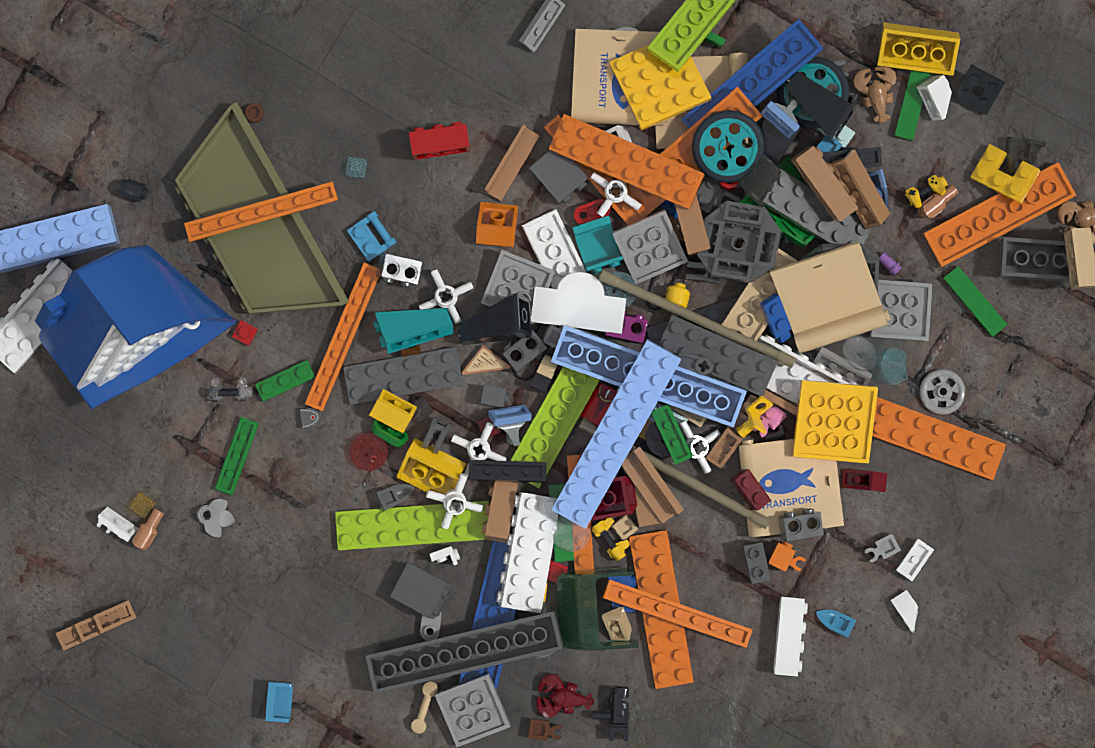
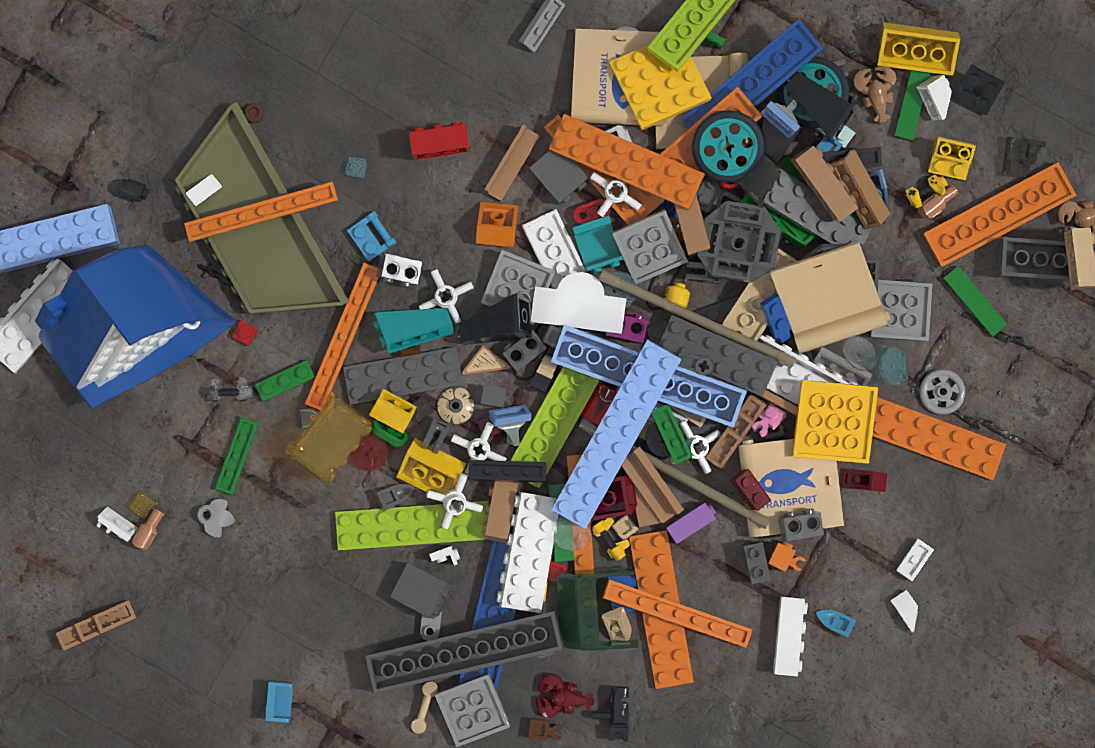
(203, 190): none -> white sticker
(329, 439): none -> clear yellow windscreen
(465, 409): none -> tan dish
(691, 522): none -> medium lavender brick
(754, 420): yellow bracket -> none
(885, 547): light grey plate -> none
(889, 264): medium lavender pin -> none
(951, 158): none -> yellow brick
(1011, 187): yellow plate -> none

